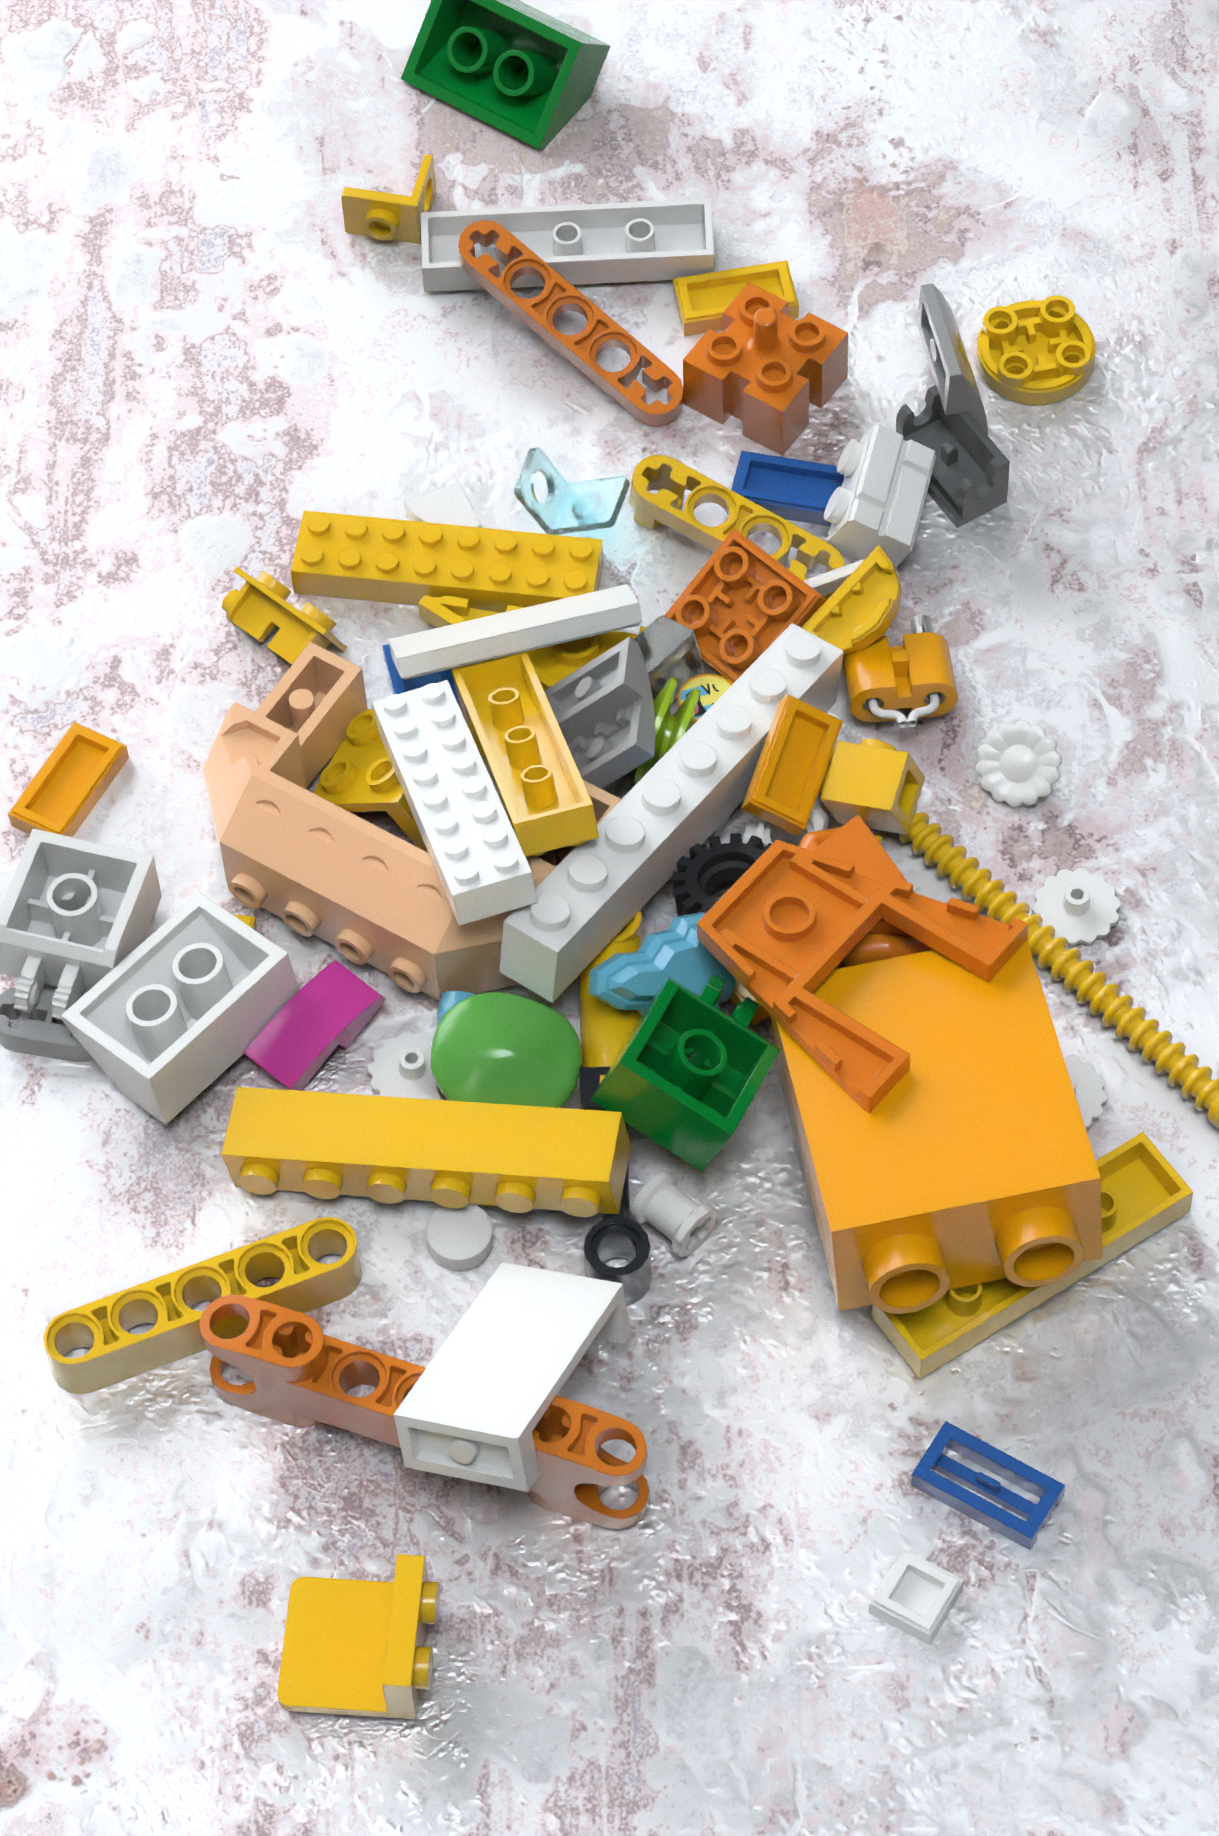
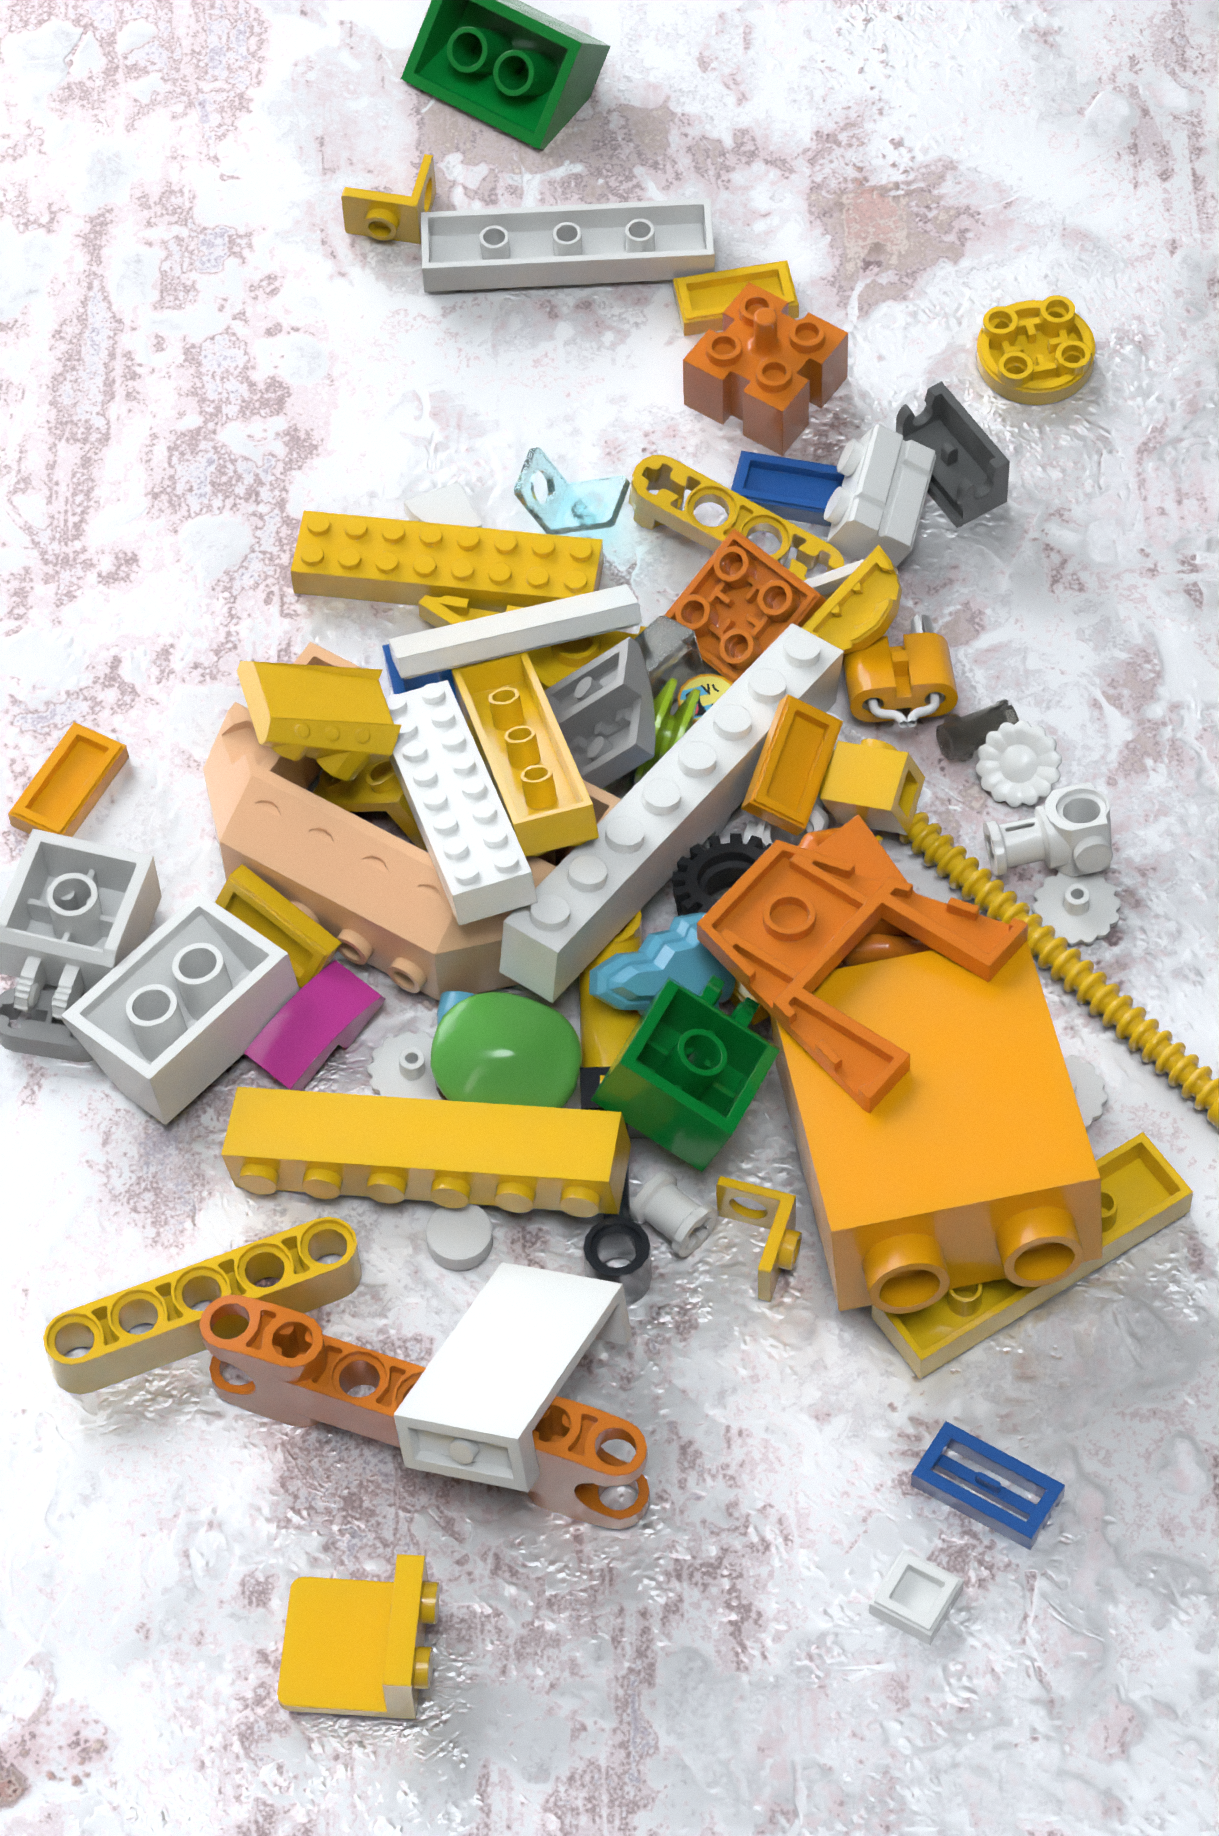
(263, 605): yellow hinge -> none
(279, 921): none -> yellow tile
(320, 714): none -> yellow slope
(580, 348): orange beam -> none
(779, 1217): none -> yellow bracket
(948, 356): light grey slope -> none
(964, 735): none -> clear smoke pin
(1066, 833): none -> white connector

